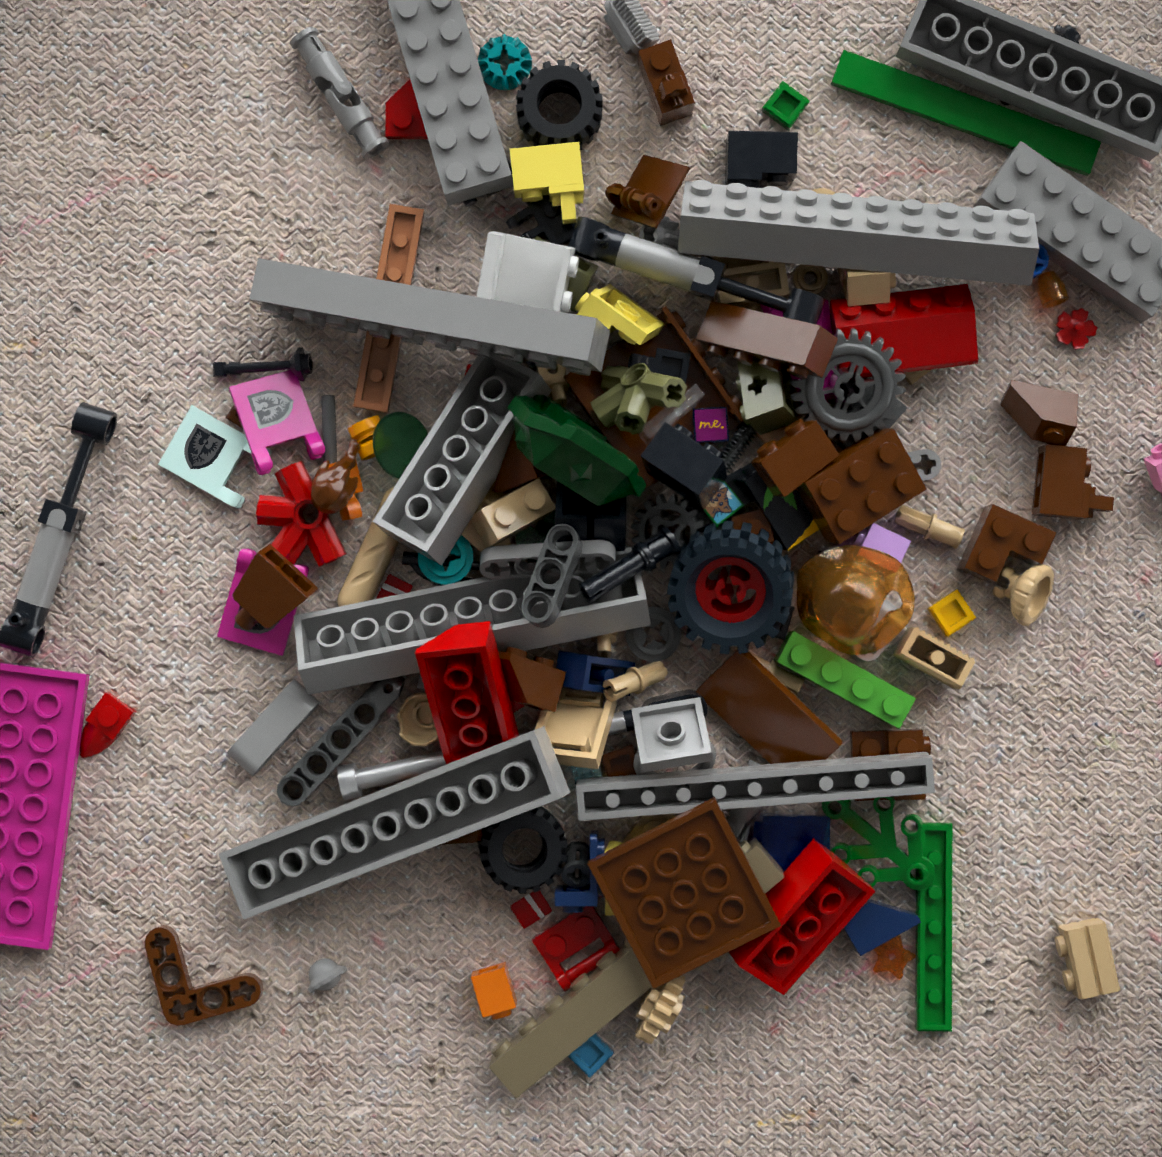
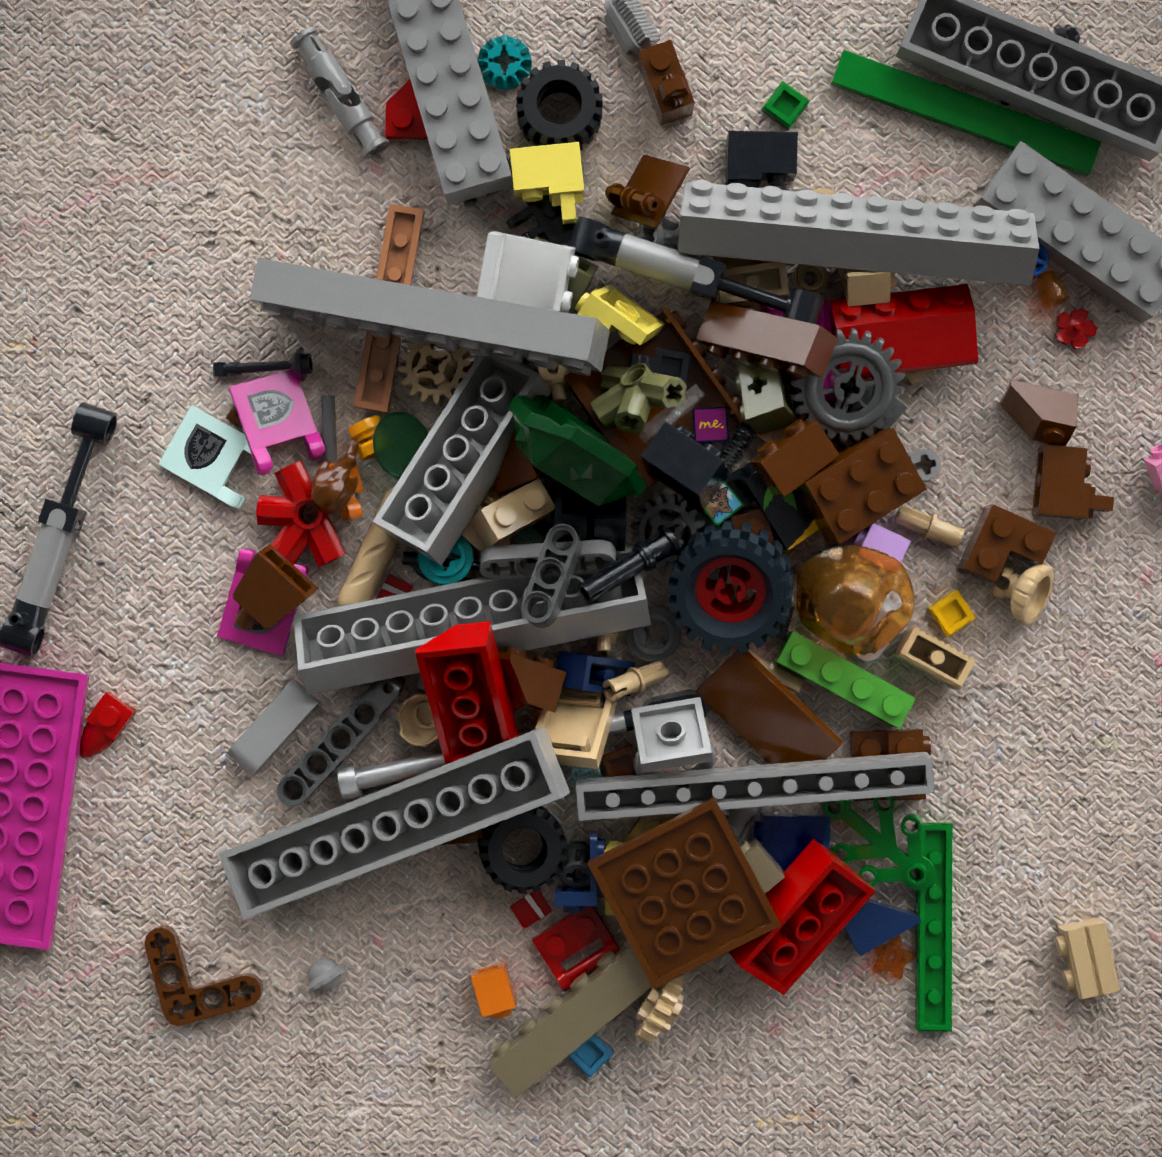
(424, 373): none -> tan gear

